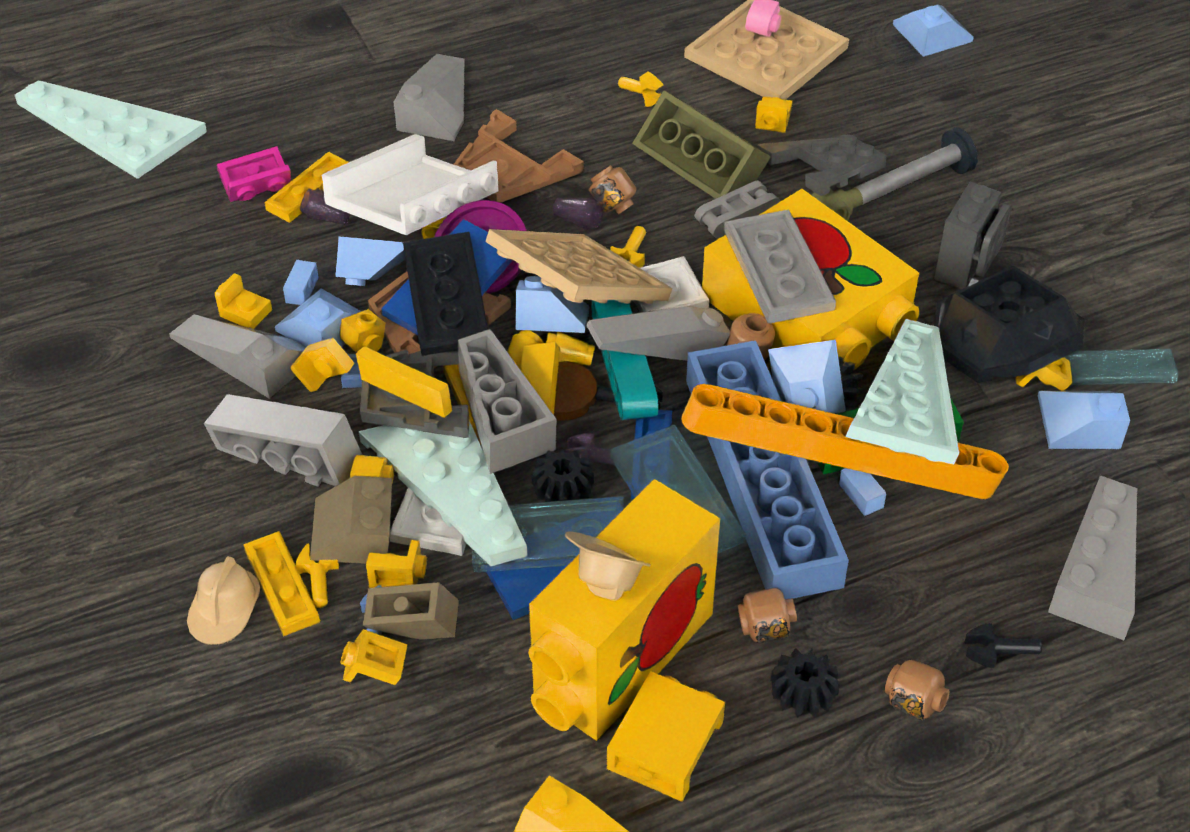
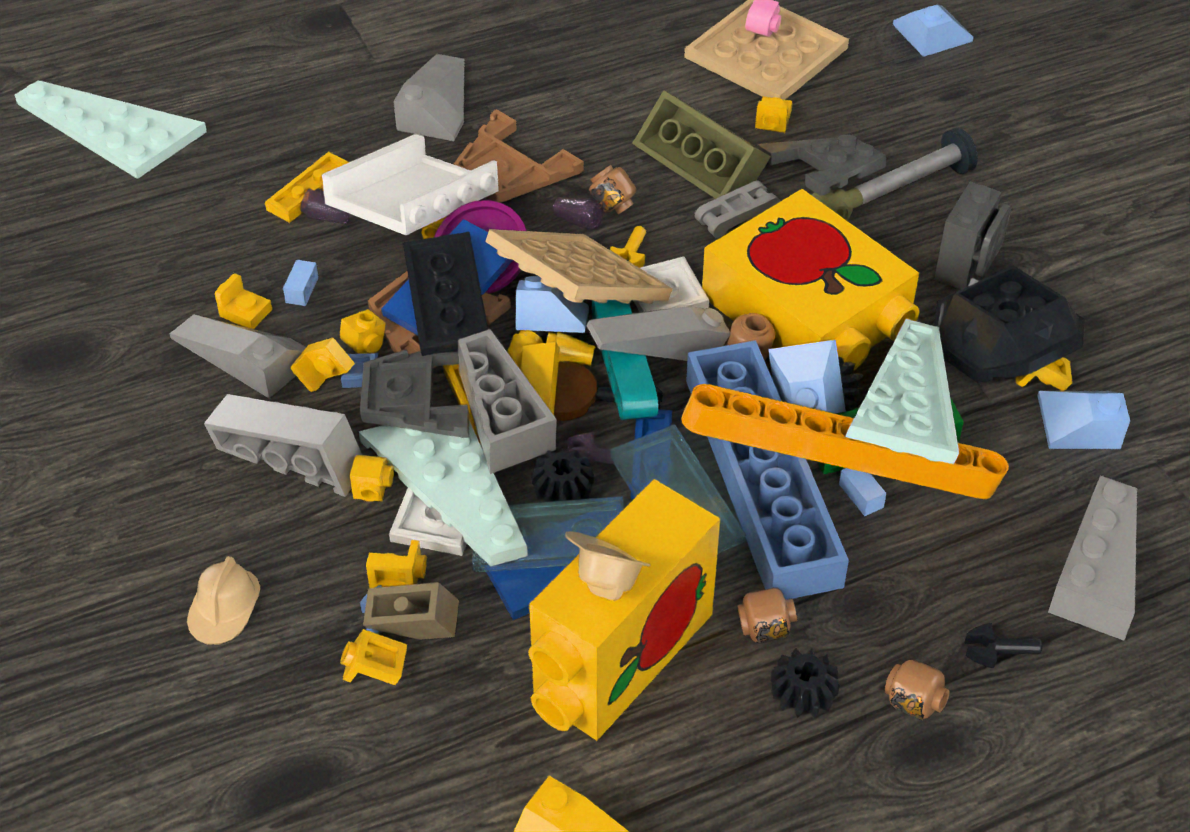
(254, 174): dark pink bracket -> none
(281, 583): yellow tile -> none
(316, 319): light blue slope -> none
(318, 575): yellow bar -> none
(352, 520): dark tan slope -> none
(366, 259): light blue slope -> none
(404, 381): yellow tile -> none
(646, 86): yellow bar -> none
(664, 734): yellow panel -> none
(779, 266): light grey tile -> none
(1122, 367): clear light blue tile -> none

